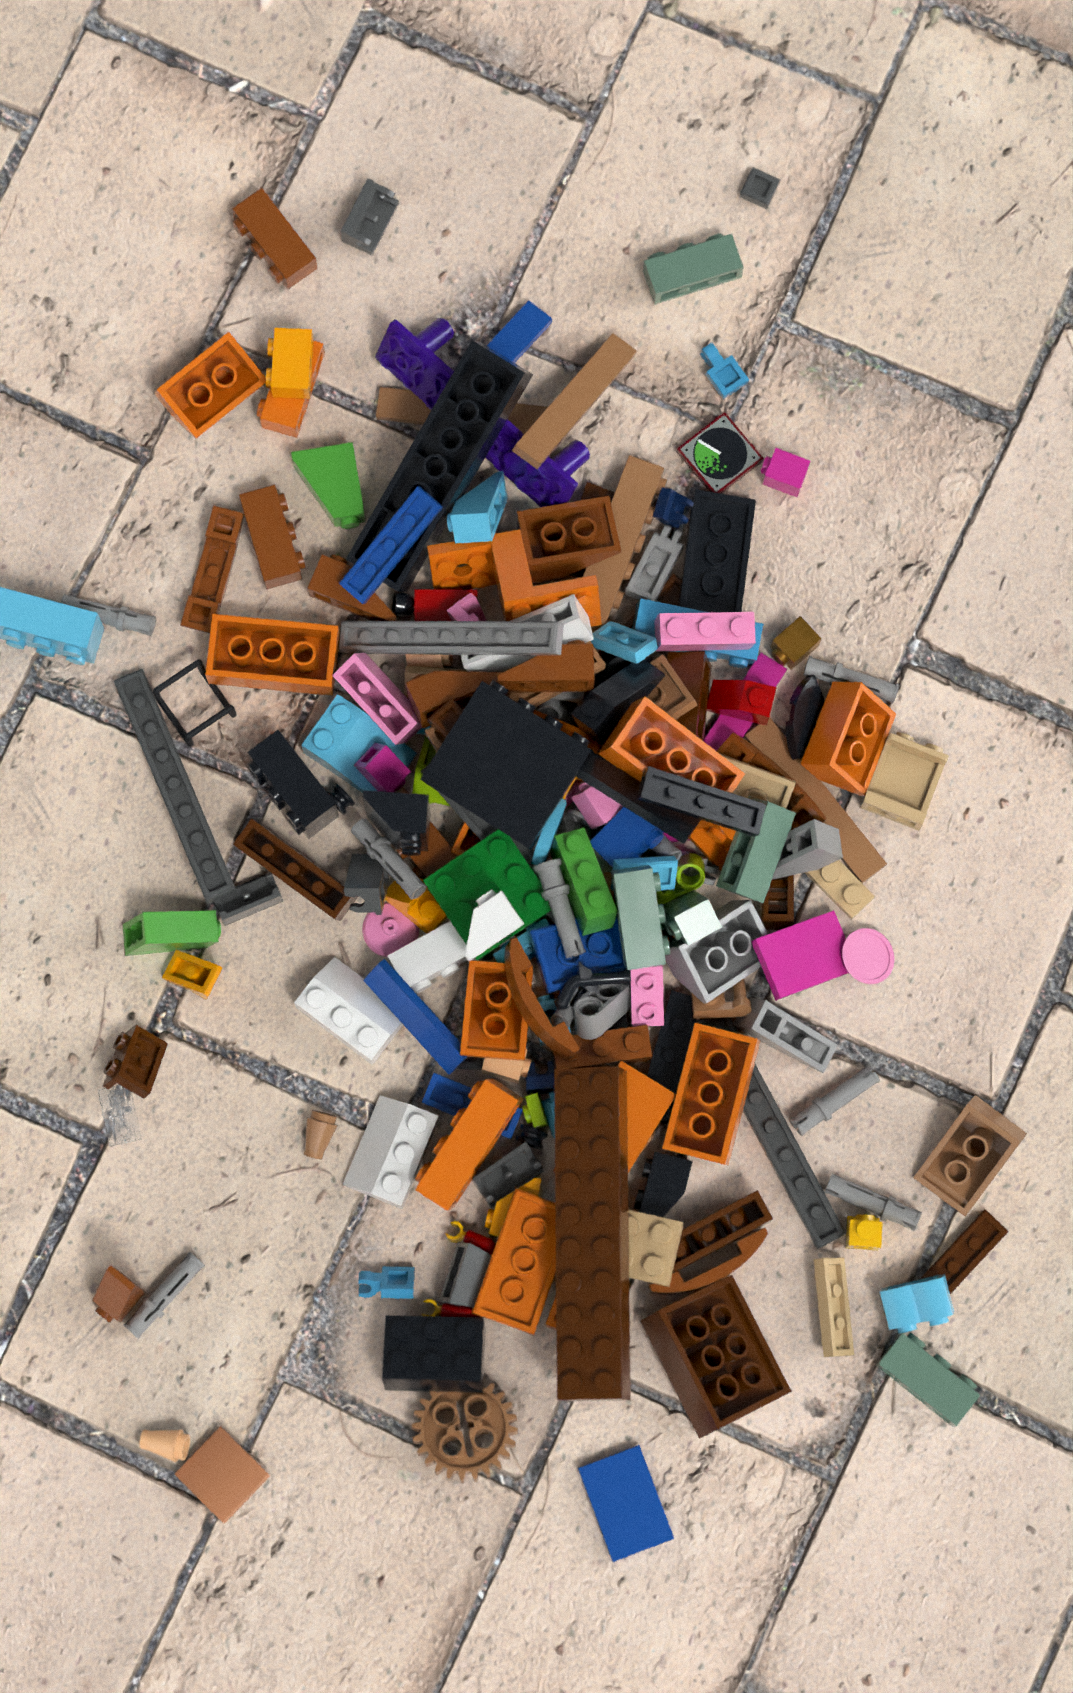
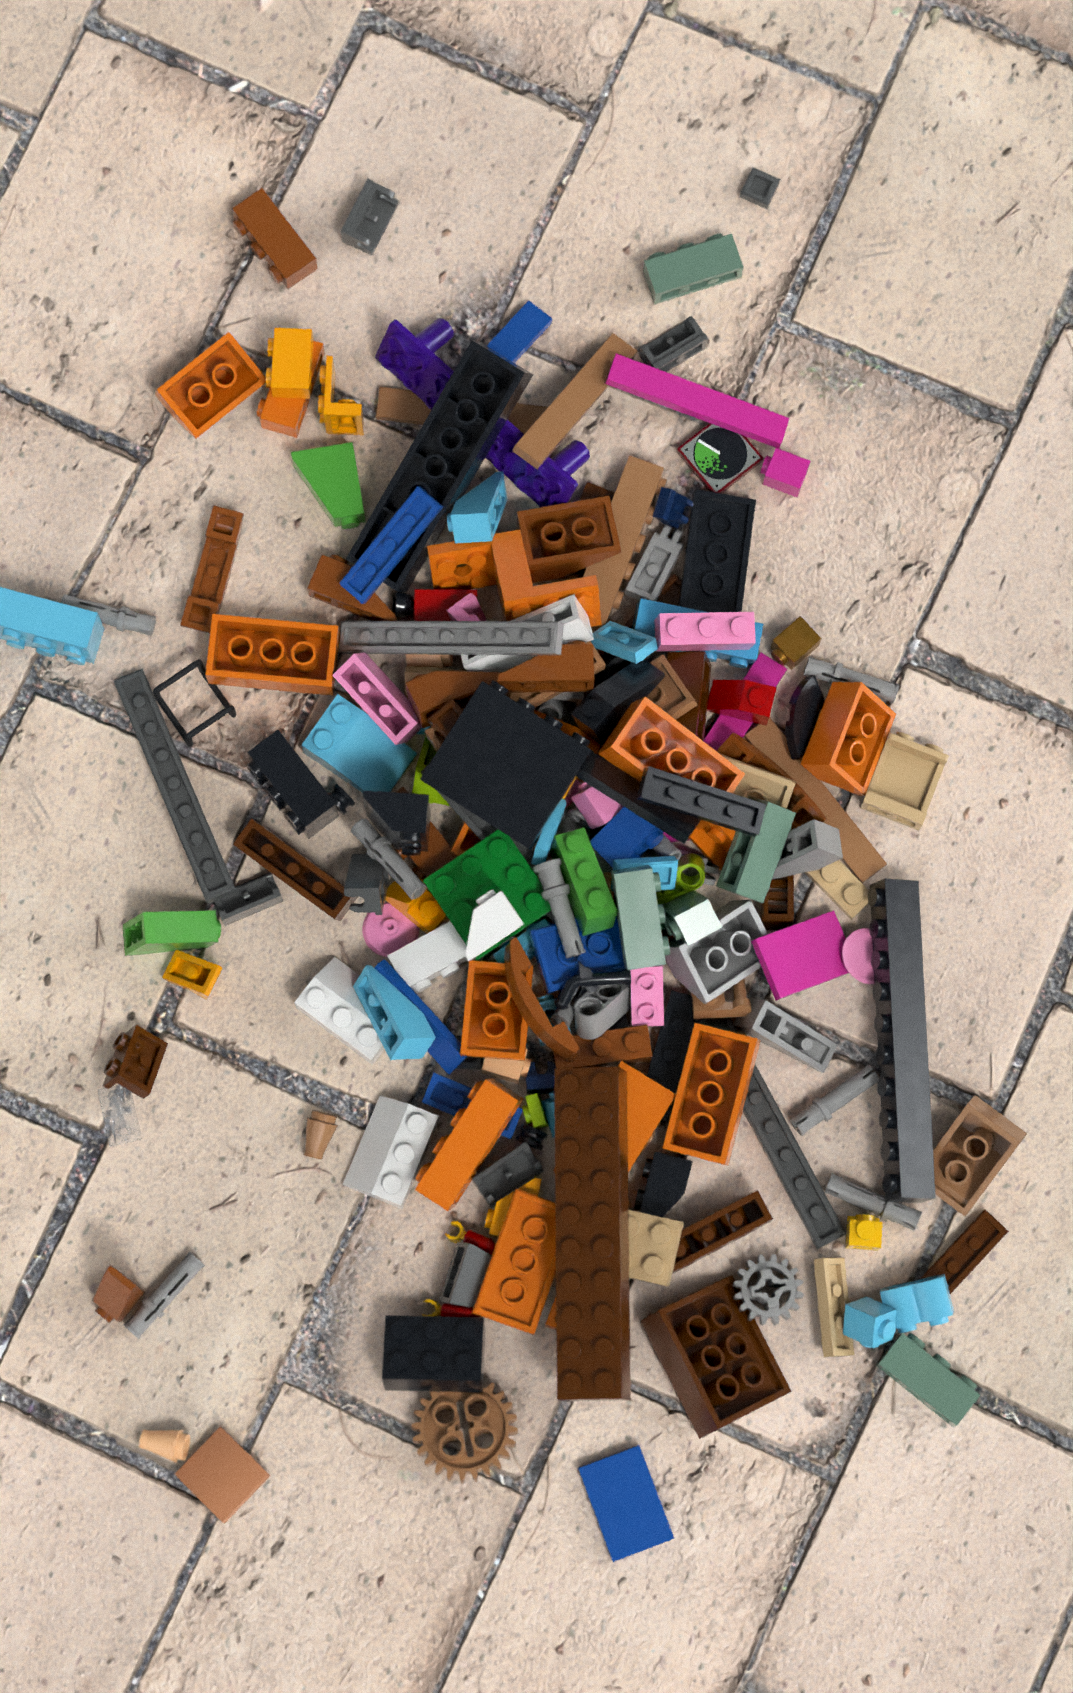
(272, 536): dark orange brick -> none
(339, 417): none -> light orange bracket
(382, 768): dark pink brick -> none
(392, 1282): dark azure plate -> none
(394, 1017): none -> medium azure slope
(674, 346): none -> dark grey hinge
(697, 401): none -> dark pink tile
(724, 374): dark azure plate -> none
(746, 1248): dark orange slope -> none
(764, 1274): none -> light grey gear
(869, 1322): none -> medium azure brick
(901, 1041): none -> black brick

